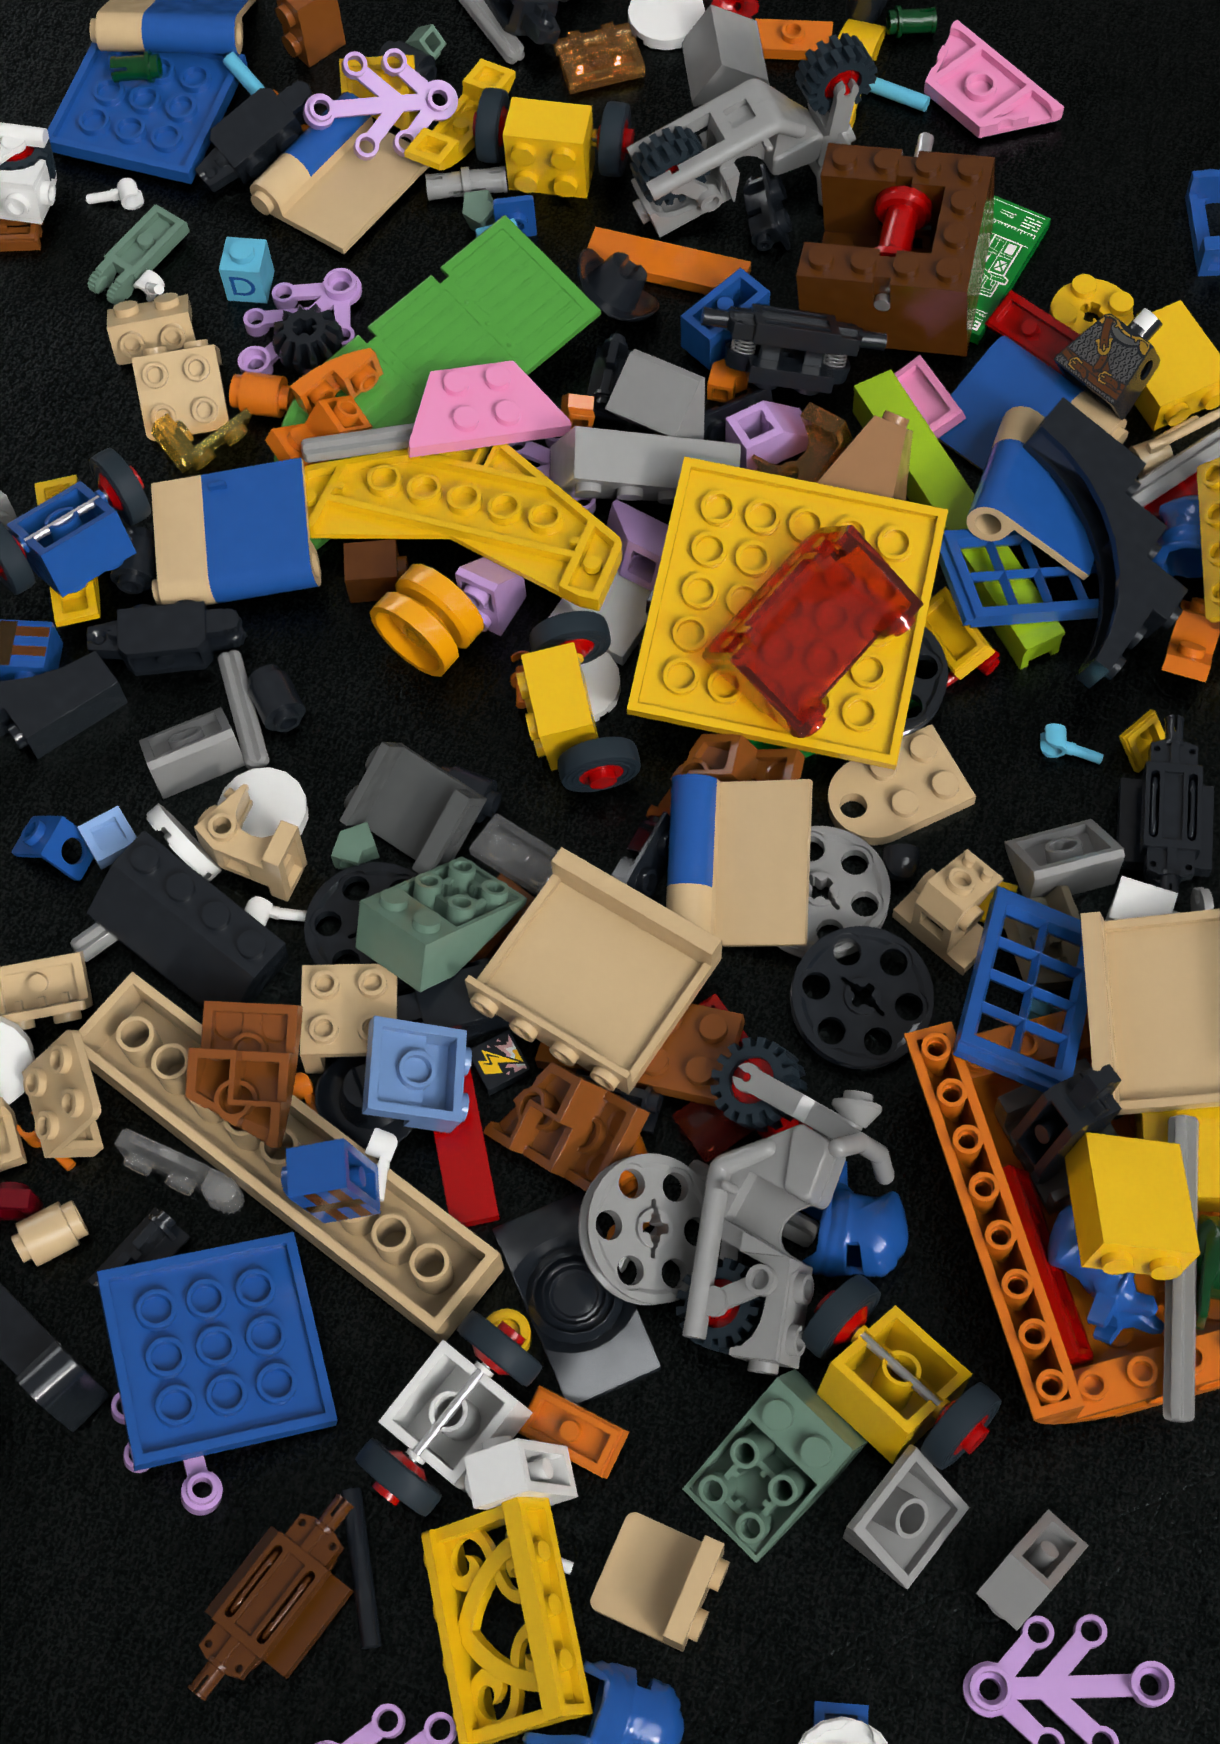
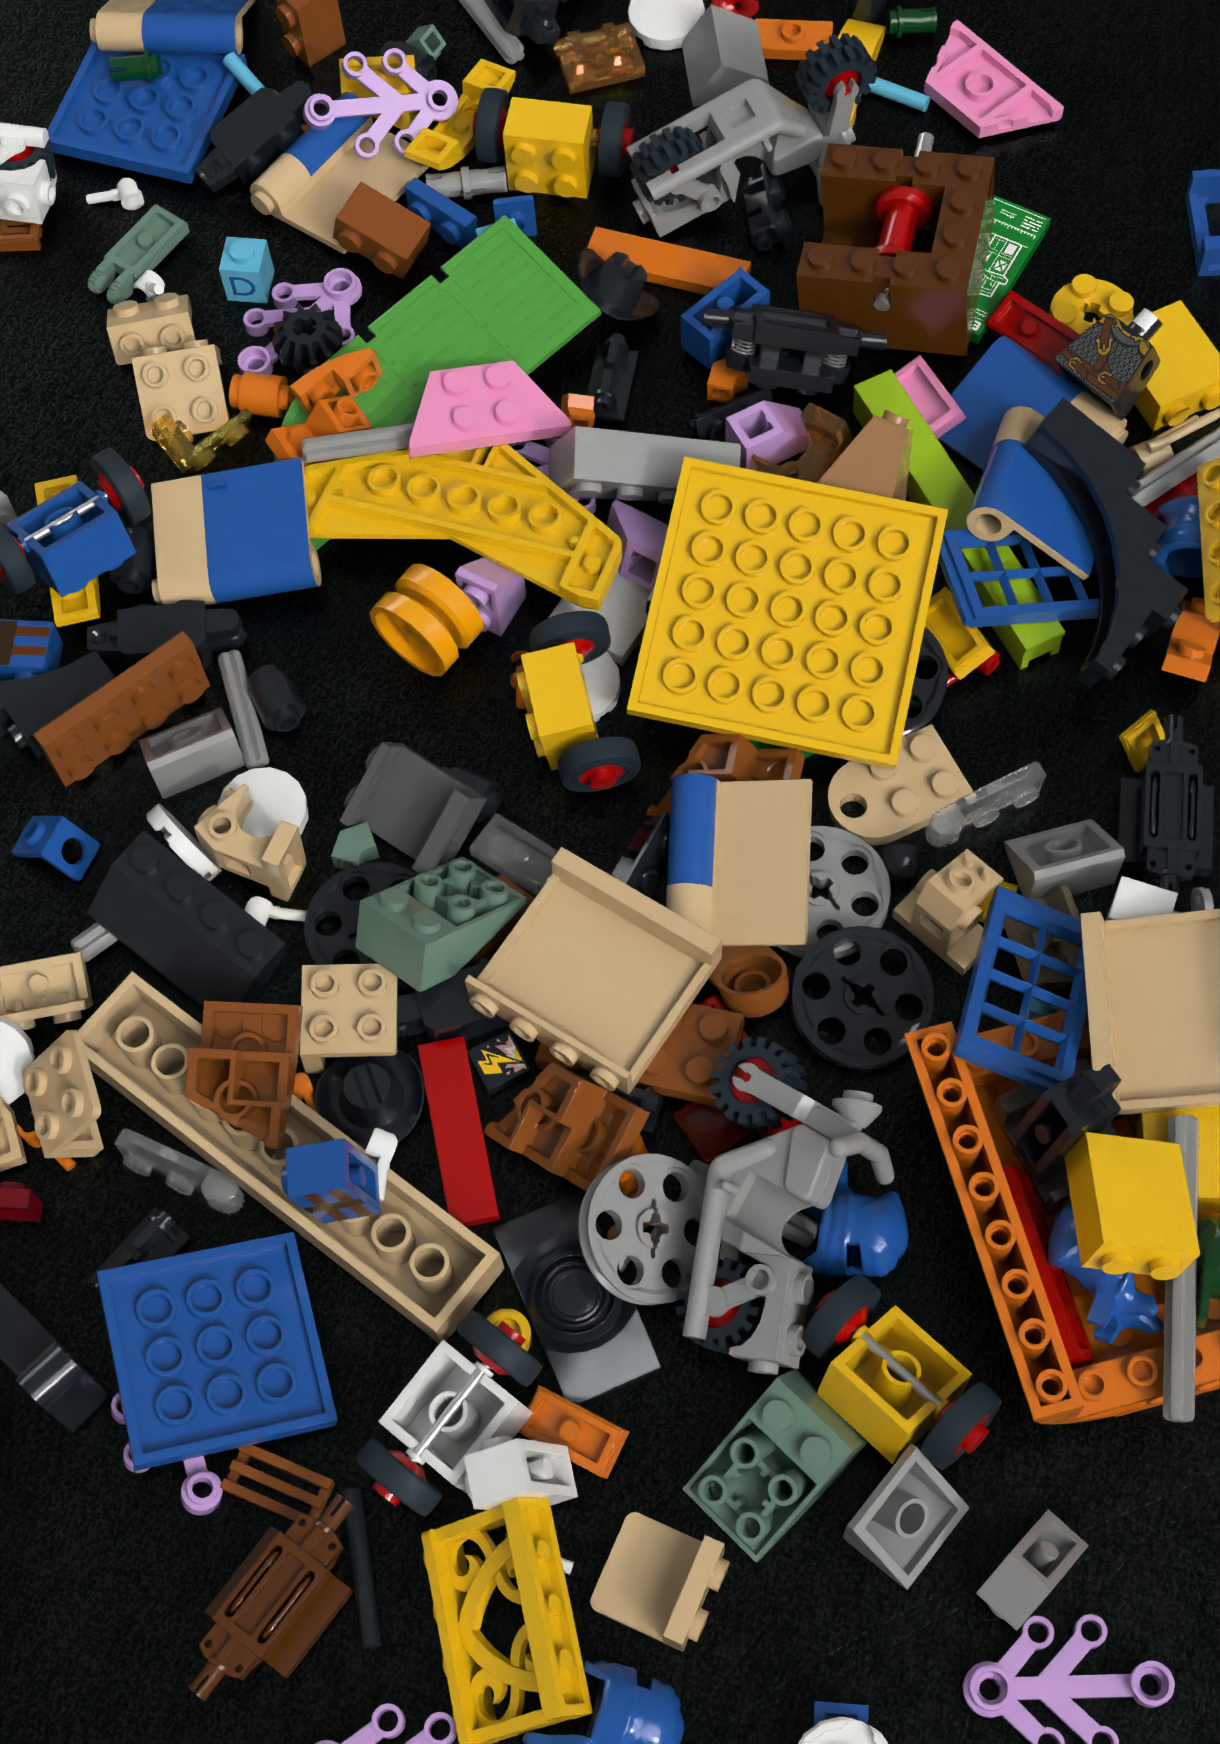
(49, 1233): tan brick -> none
(107, 836): light blue tile -> none
(123, 710): none -> dark orange plate
(240, 1468): none -> dark orange tile
(372, 569): reddish brown brick -> none
(381, 230): none -> dark orange brick
(416, 1074): medium blue plate -> none
(446, 217): none -> blue plate
(478, 209): sand green piece -> none
(659, 397): light grey slope -> none
(751, 980): none -> dark orange cap
(811, 626): clear red windscreen -> none
(985, 803): none -> clear hinge
(1055, 744): medium azure hand -> none

